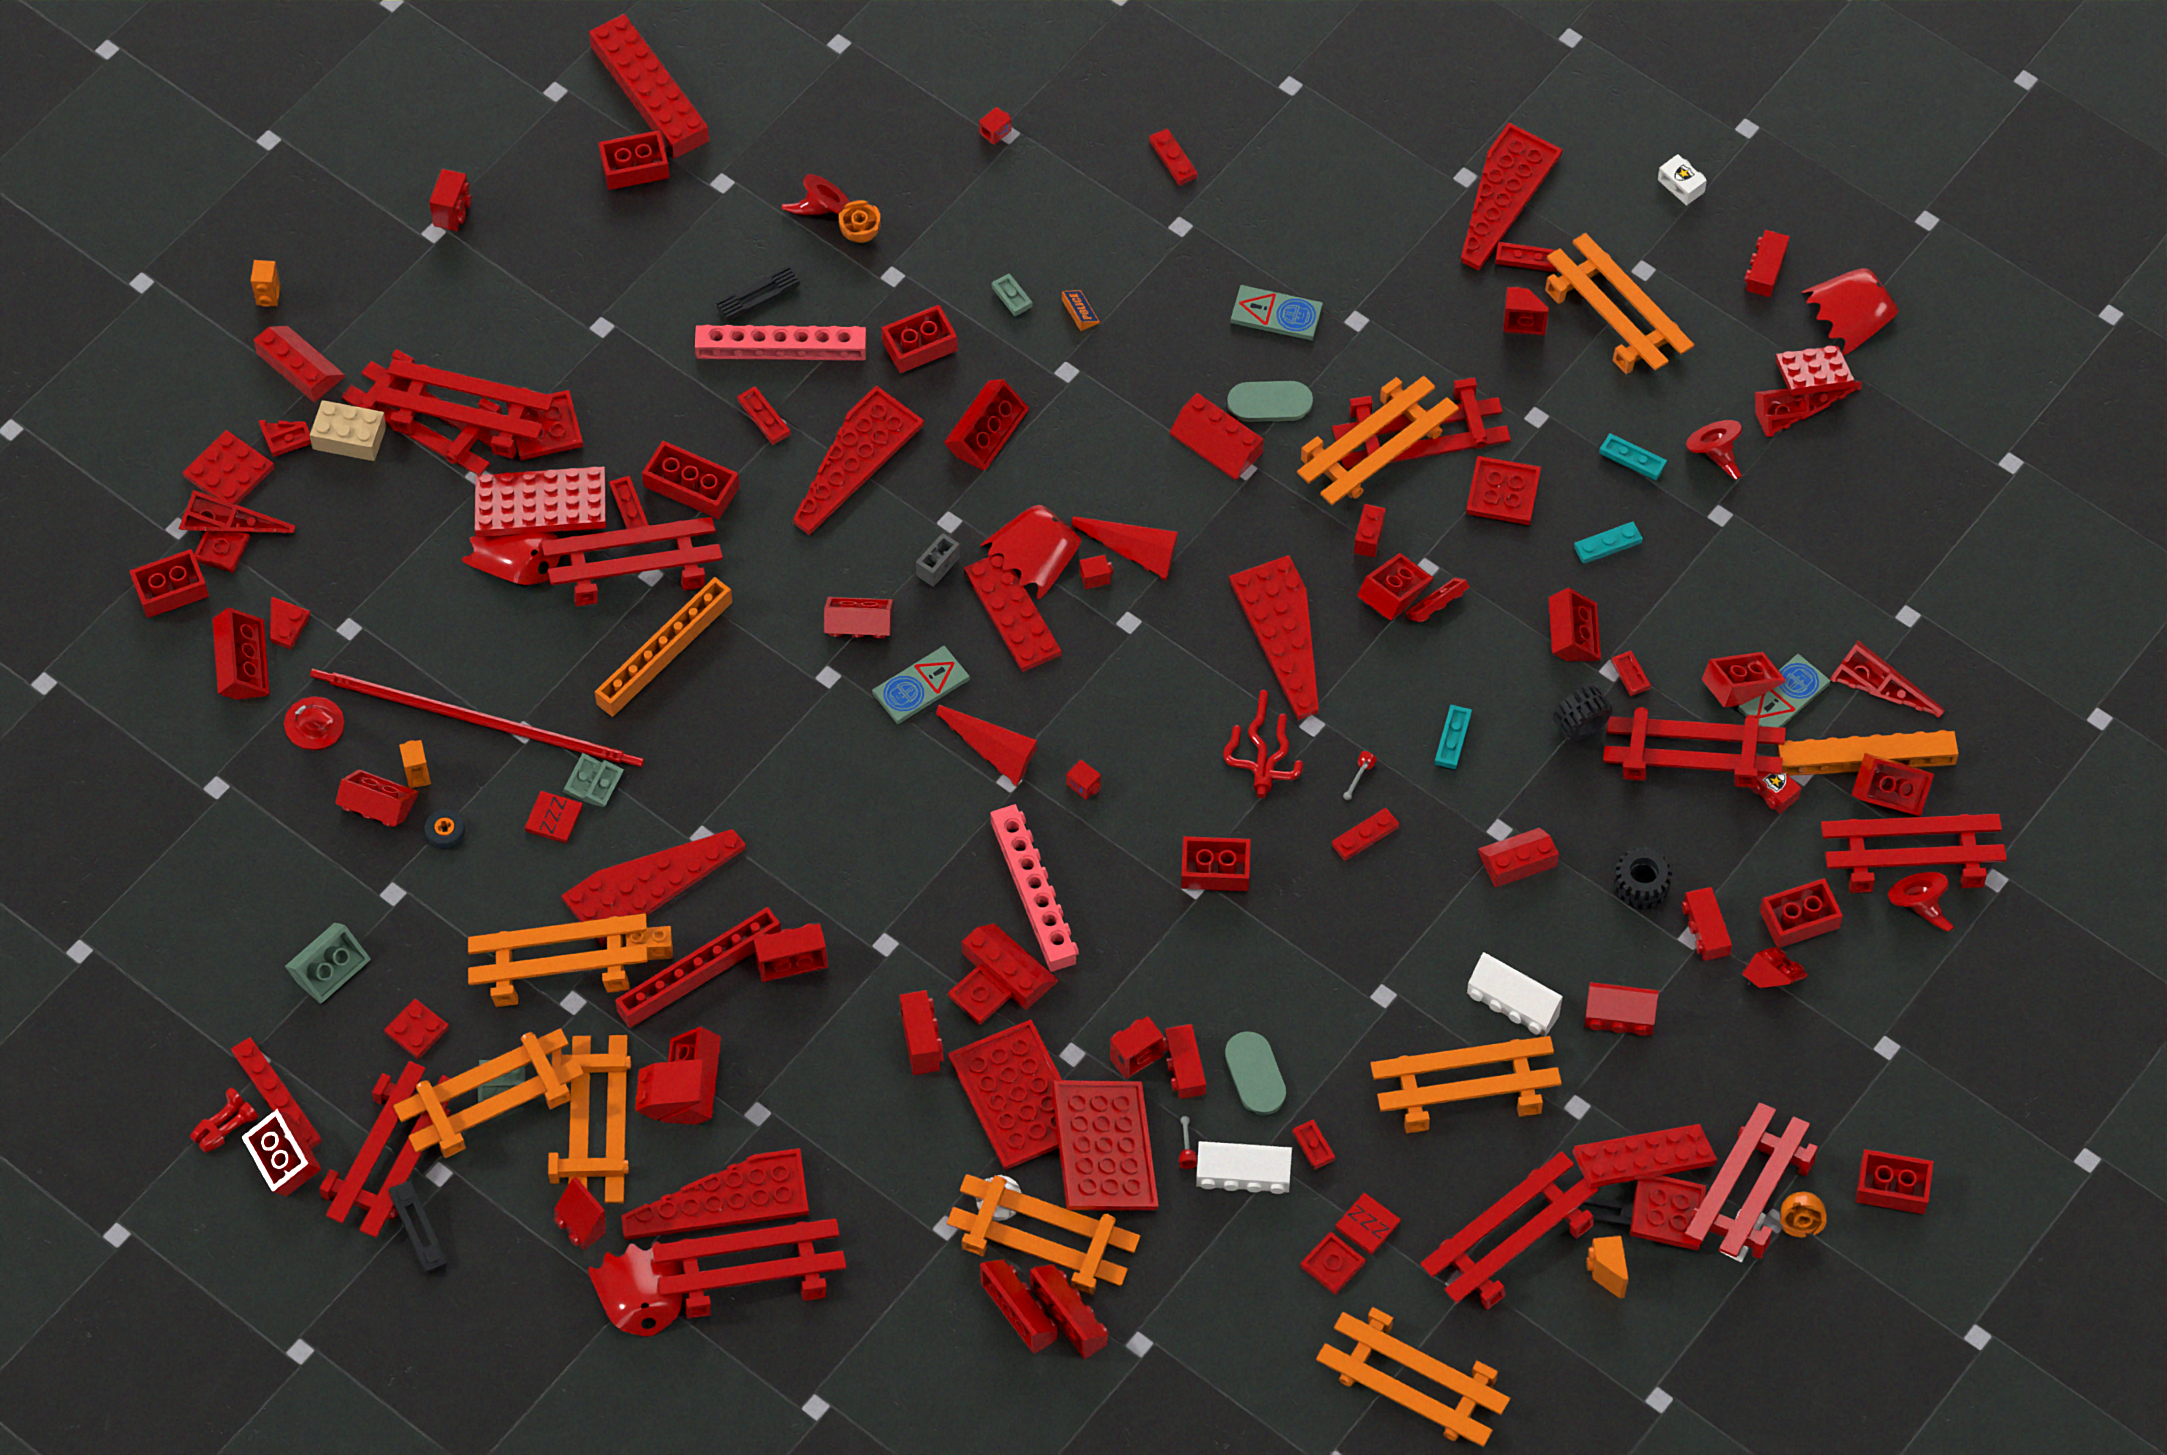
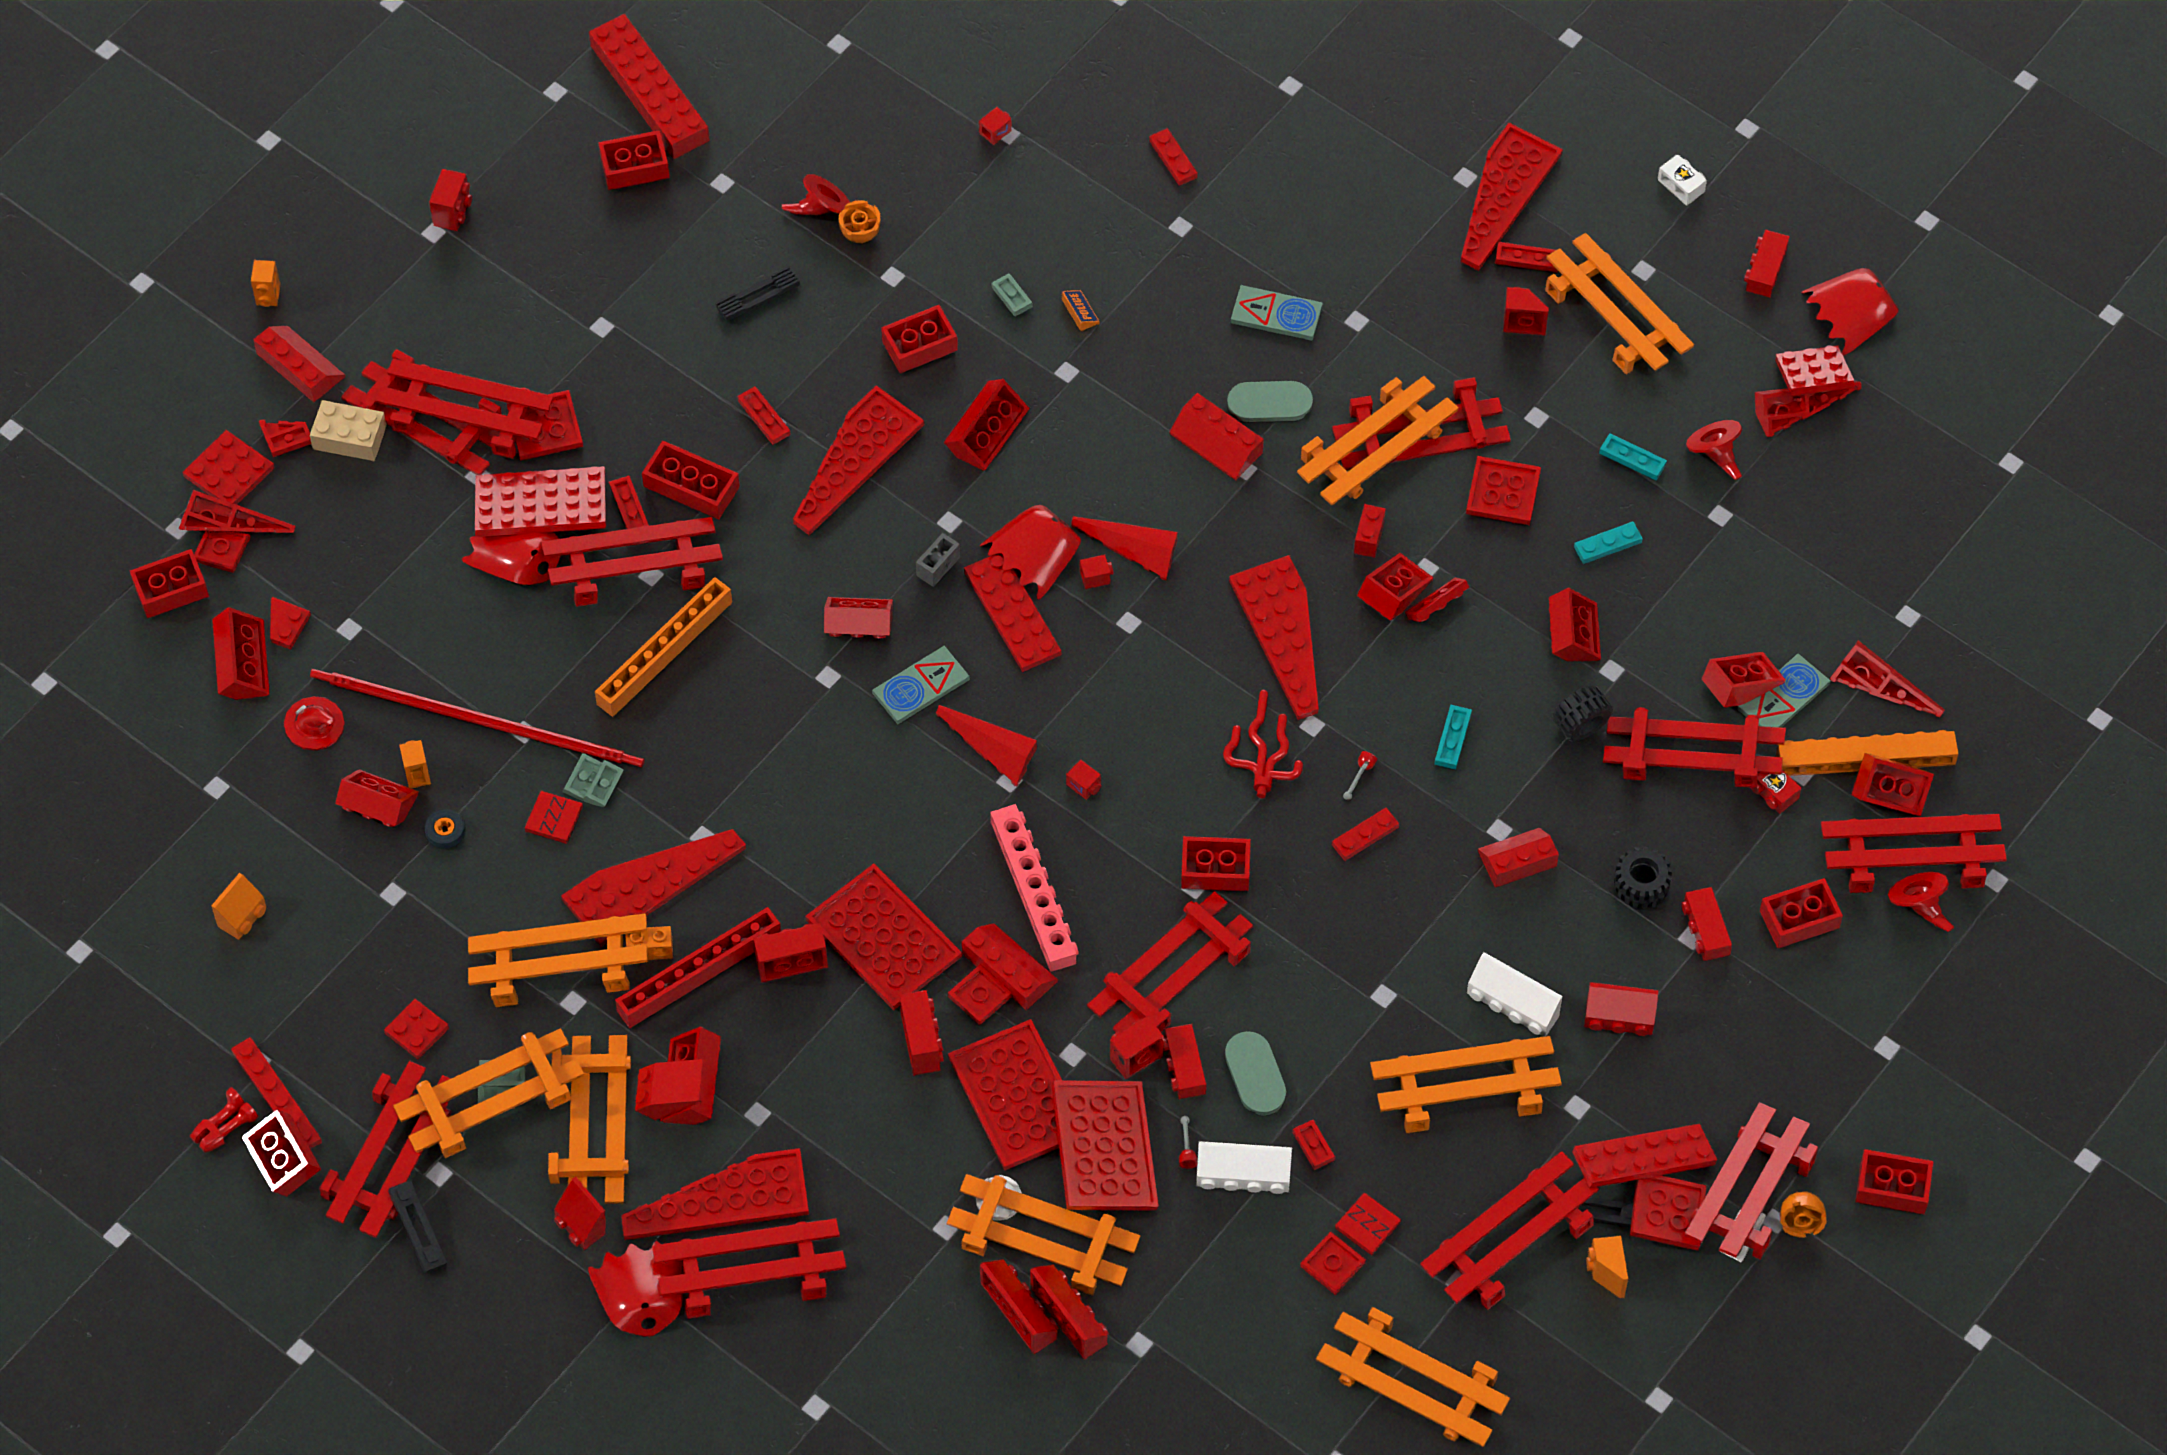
(238, 907): none -> orange slope
(328, 962): sand green slope -> none
(790, 349): coral brick -> none
(884, 936): none -> red plate
(1197, 917): none -> red fence
(1631, 673): red plate -> none
(1773, 969): red slope -> none

